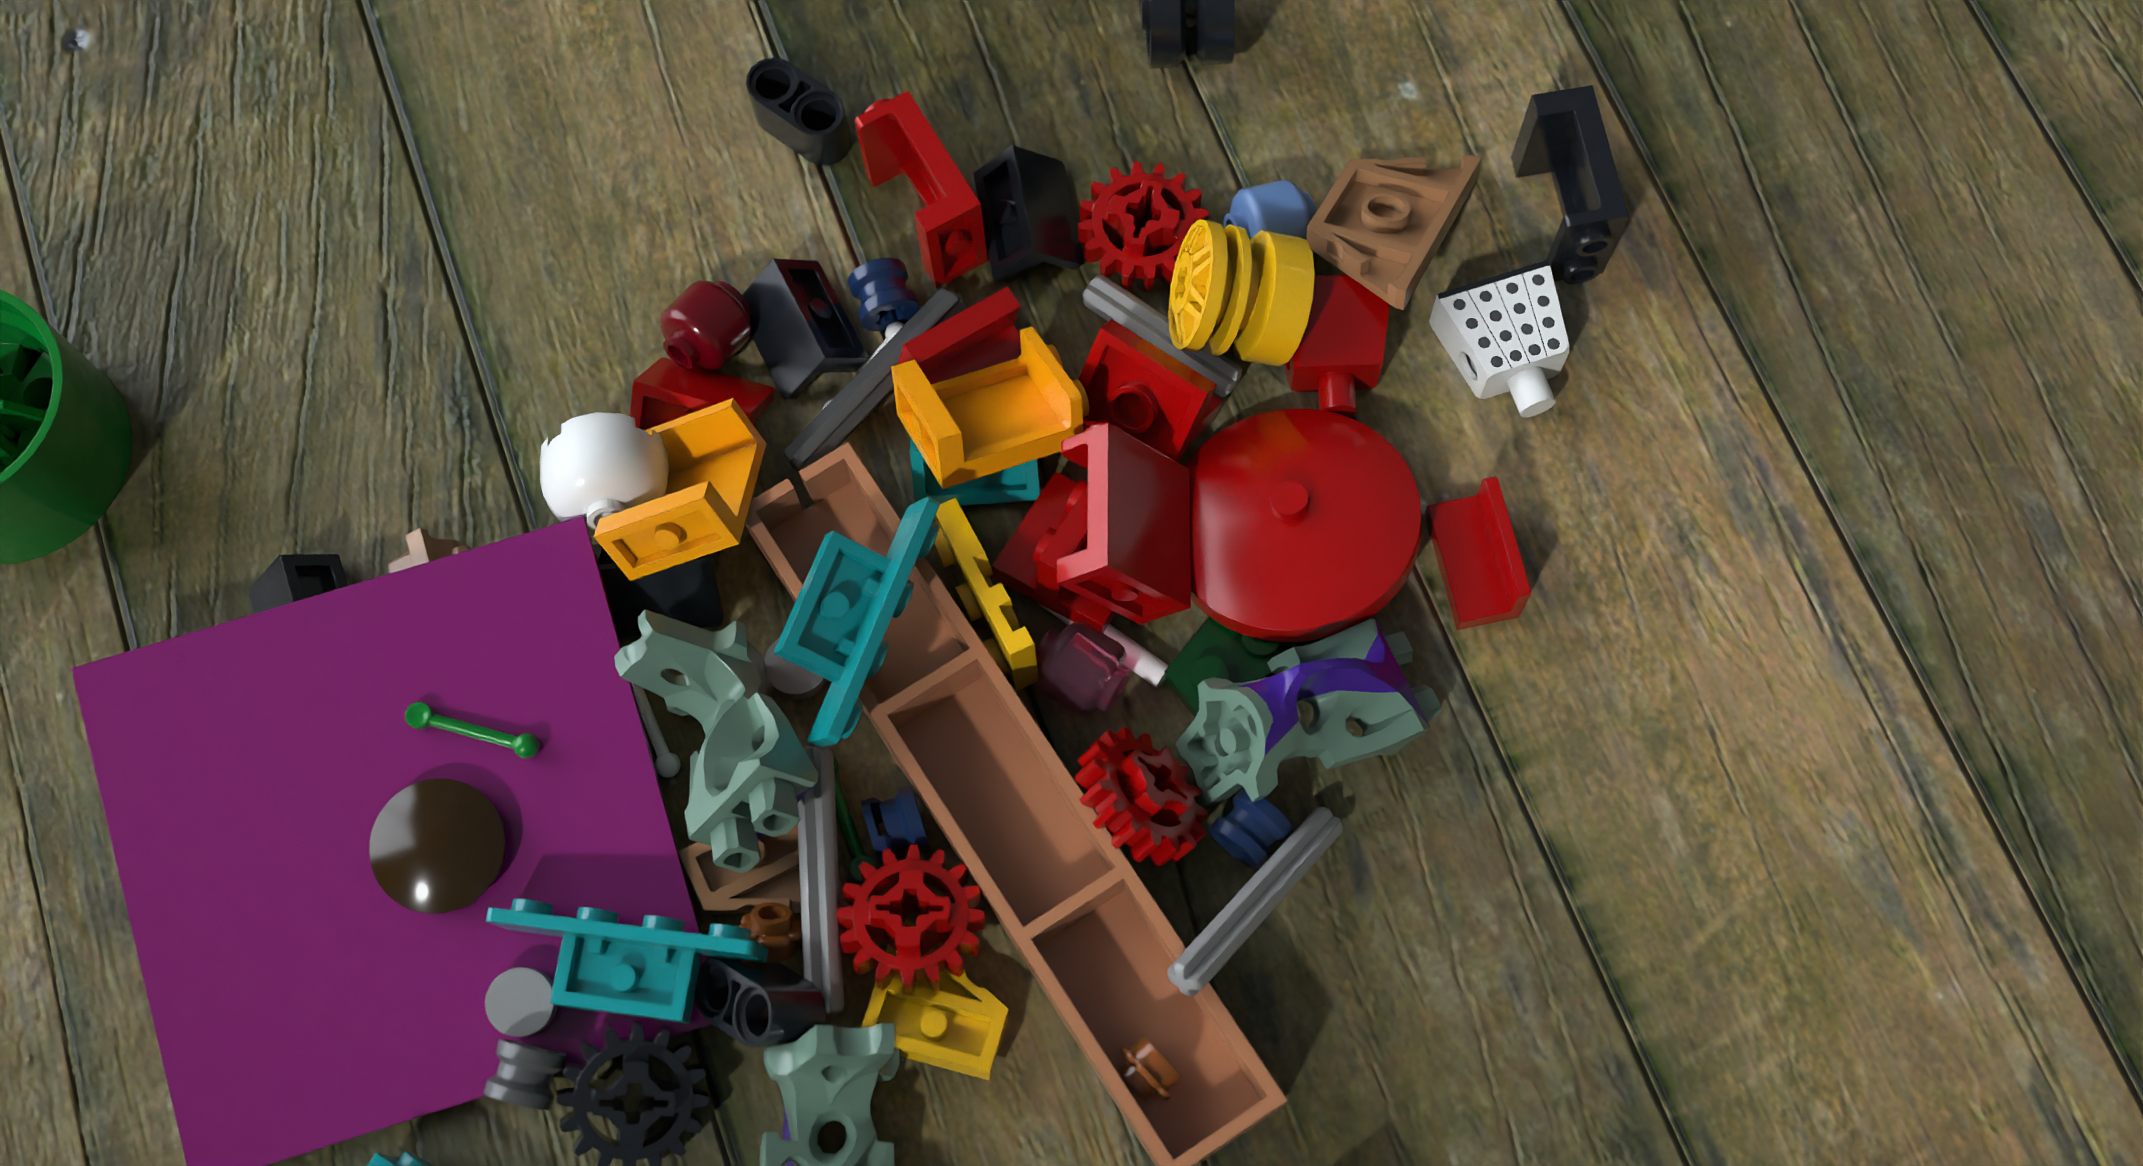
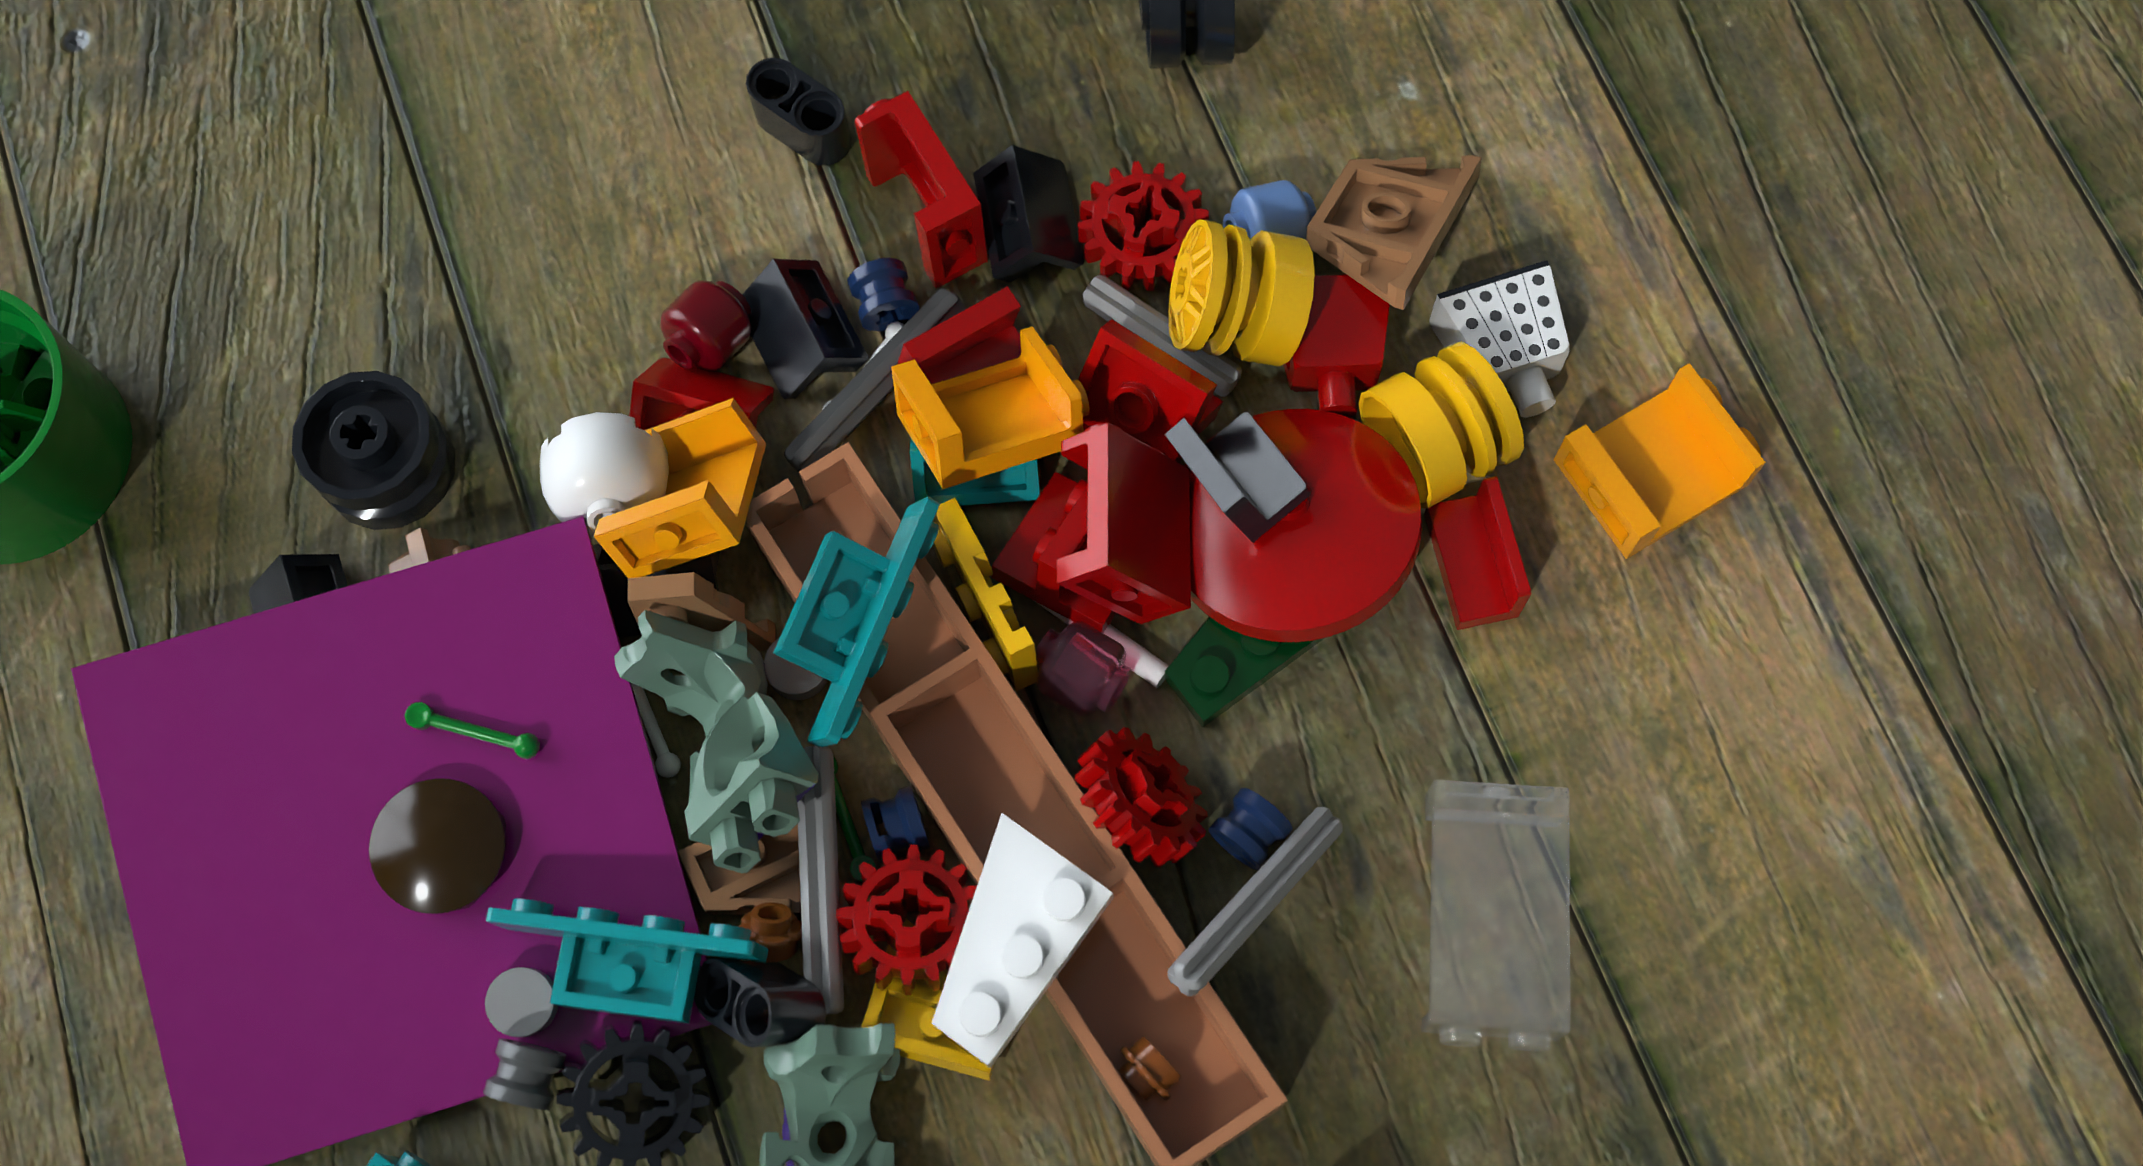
(373, 450): none -> black wheel
(697, 603): none -> medium nougat wing
(1015, 940): none -> white wing
(1242, 473): none -> panel
(1256, 725): sand green hips -> none
(1446, 420): none -> yellow wheel
(1499, 914): none -> clear panel
(1568, 138): black panel -> none
(1660, 462): none -> light orange panel

